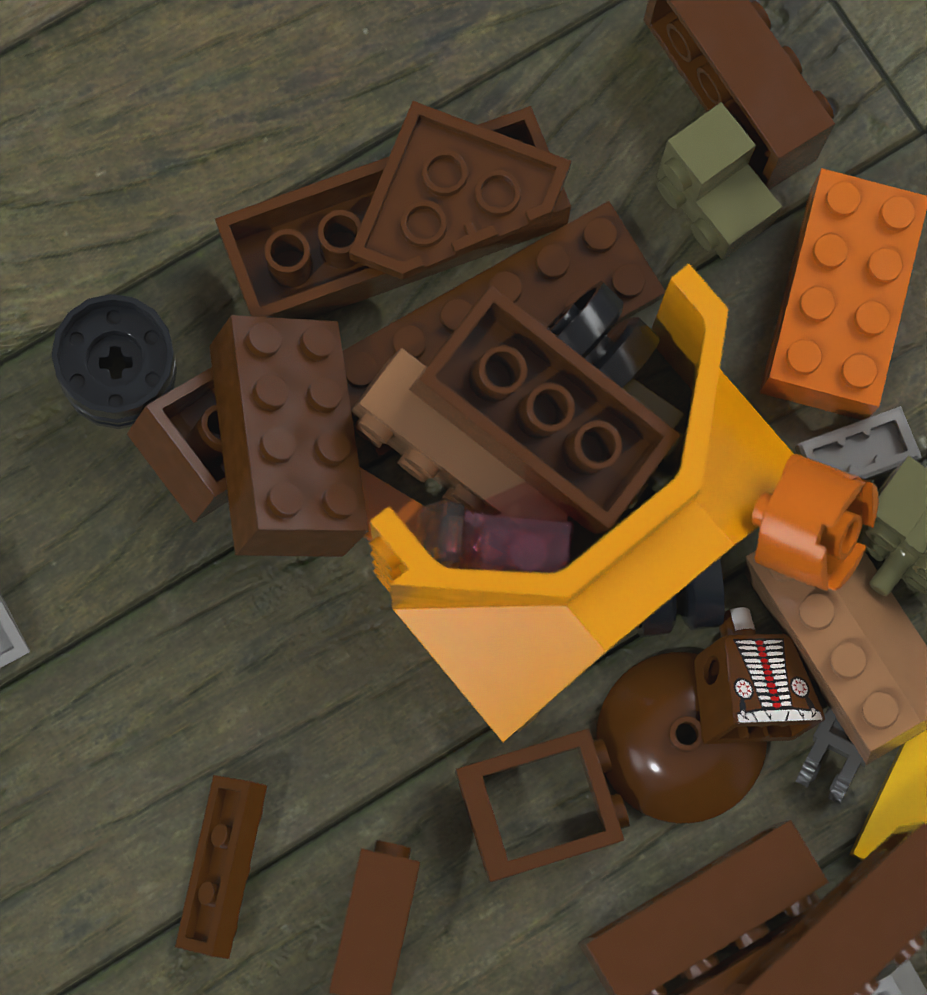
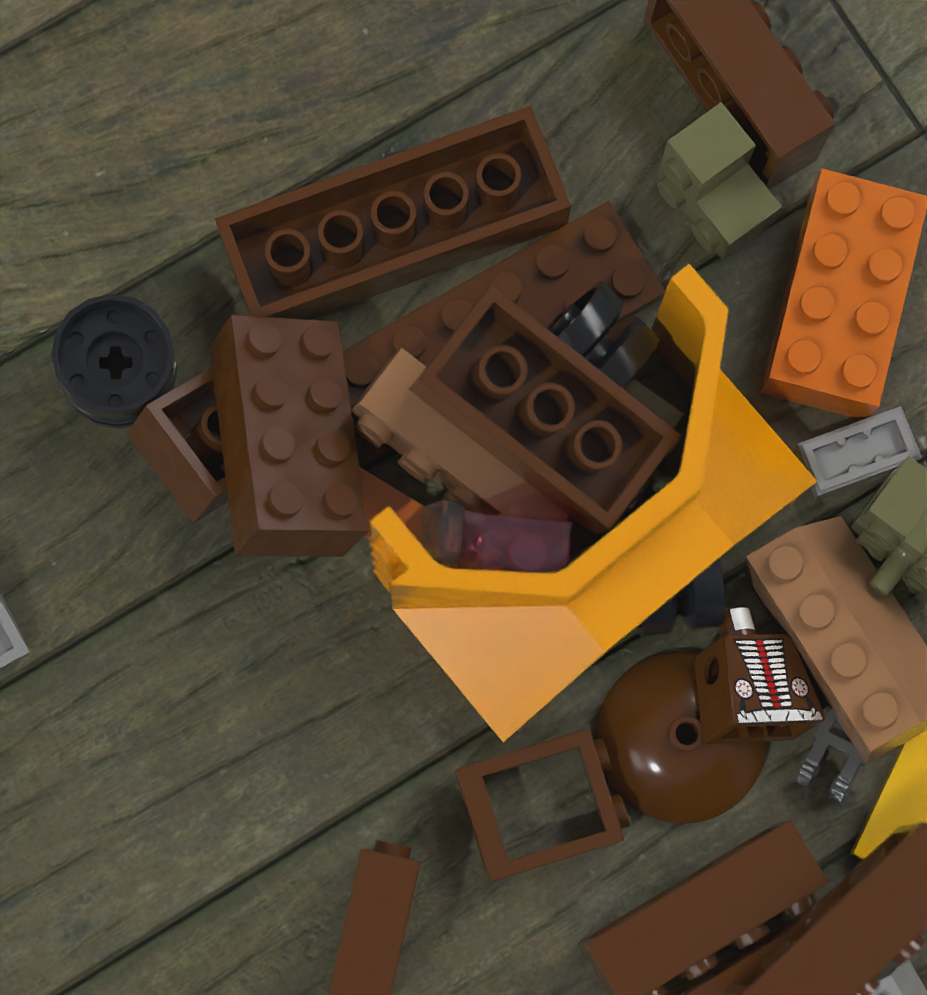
(221, 866): reddish brown plate -> none
(452, 193): reddish brown plate -> none
(814, 523): orange brick -> none

